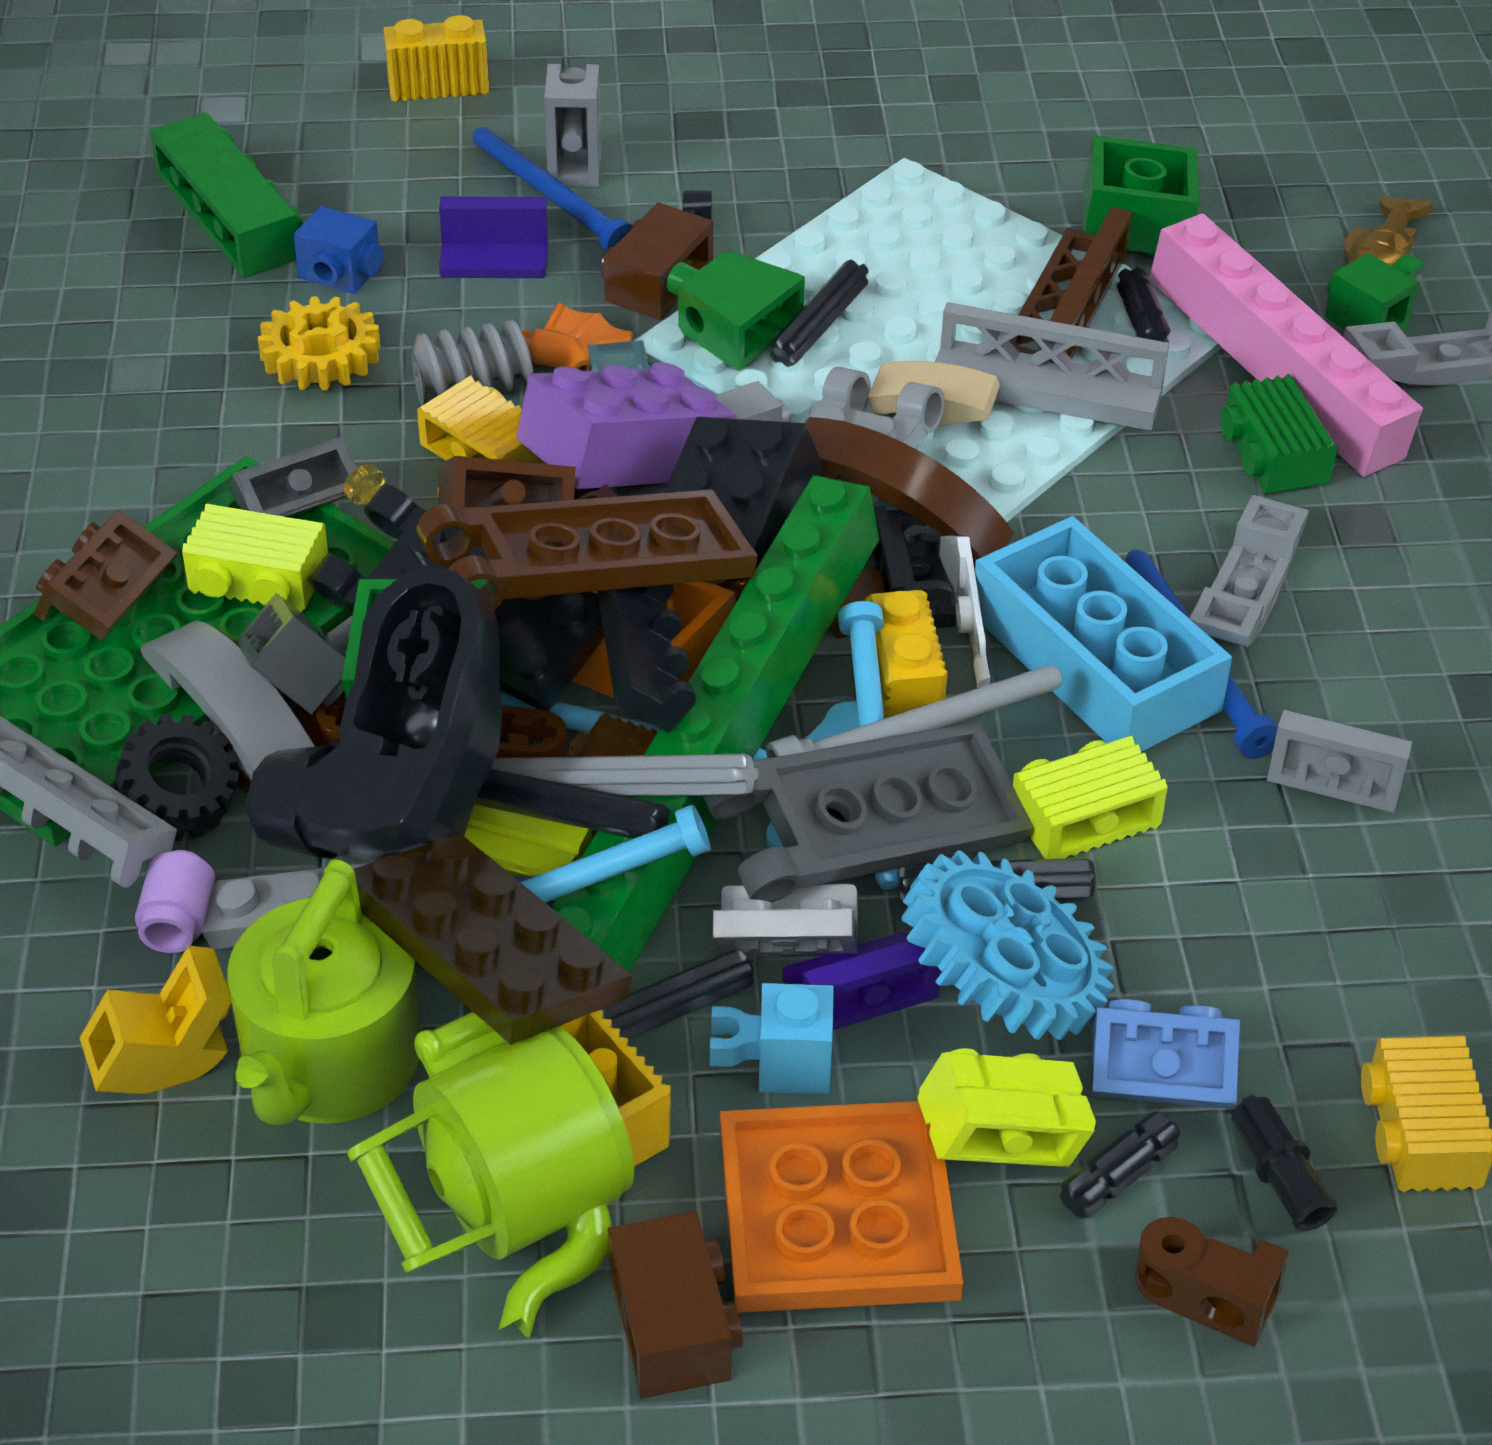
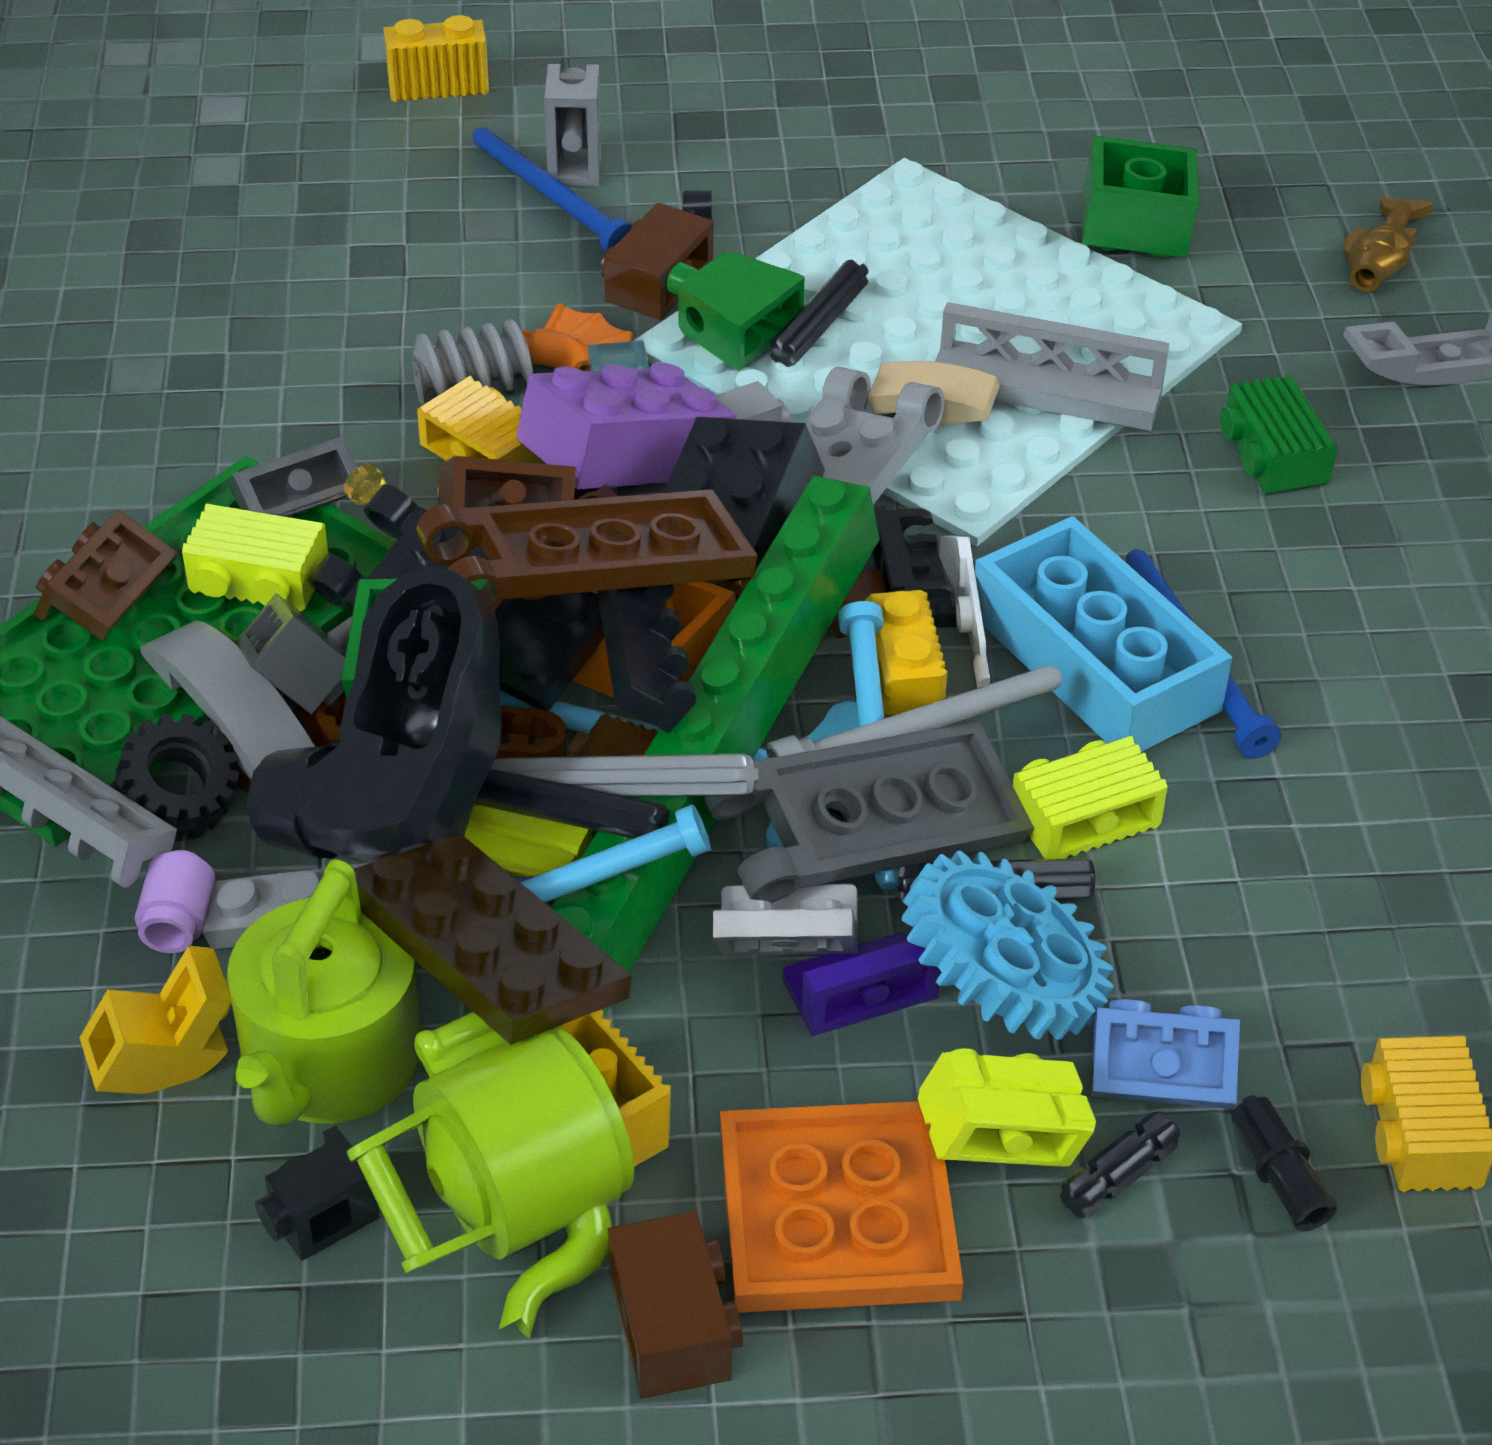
(226, 193): green brick -> none
(317, 1198): none -> black brick
(319, 343): yellow gear -> none
(337, 249): blue brick -> none
(493, 237): dark purple panel -> none
(681, 994): black axle -> none
(788, 1038): medium azure brick -> none
(909, 483): reddish brown slope -> none
(1089, 276): reddish brown fence -> none
(1142, 305): black axle -> none
(1209, 1278): reddish brown leg -> none
(1252, 572): light grey slope -> none
(1278, 335): bright pink brick -> none
(1339, 761): light grey bracket -> none
(1373, 291): green brick -> none

